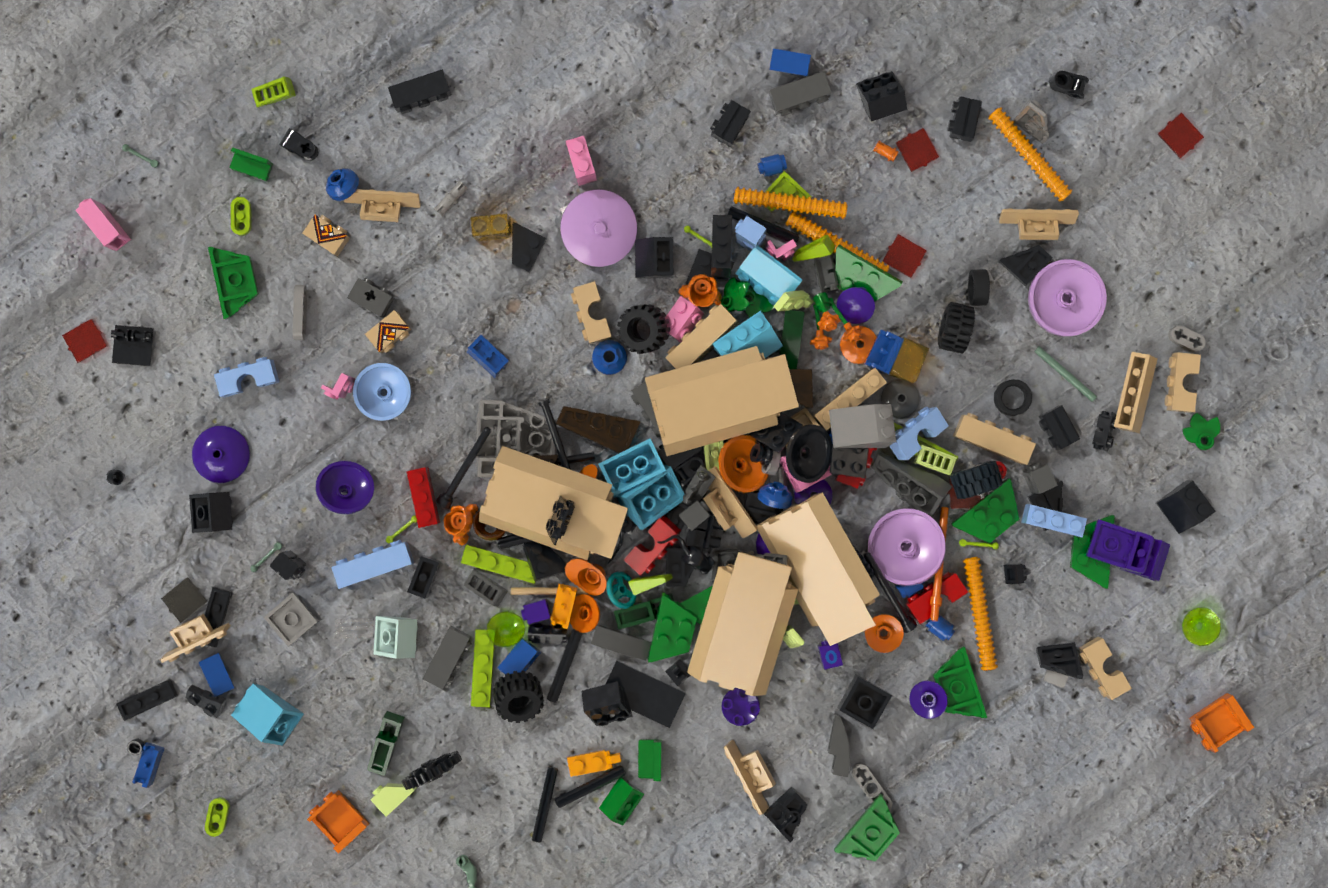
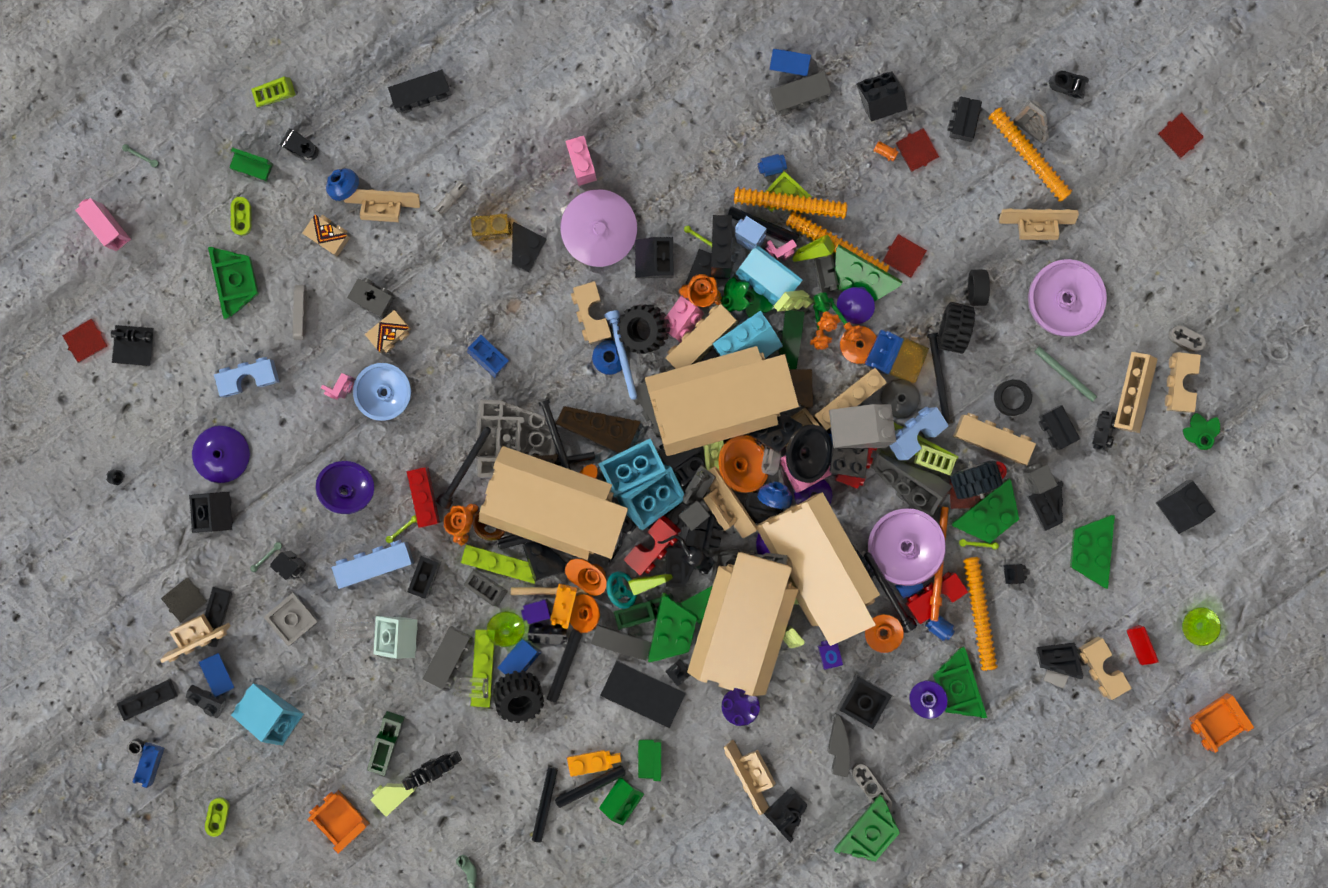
(458, 686): none -> clear tile
(557, 524): black hinge -> none
(606, 704): black slope -> none
(613, 318): none -> light blue piece
(730, 123): black brick -> none
(761, 454): black wheel -> none
(939, 377): none -> black bar
(1026, 263): black wing -> none
(1054, 520): light blue arch -> none
(1128, 550): dark purple piece -> none
(1142, 645): none -> red slope

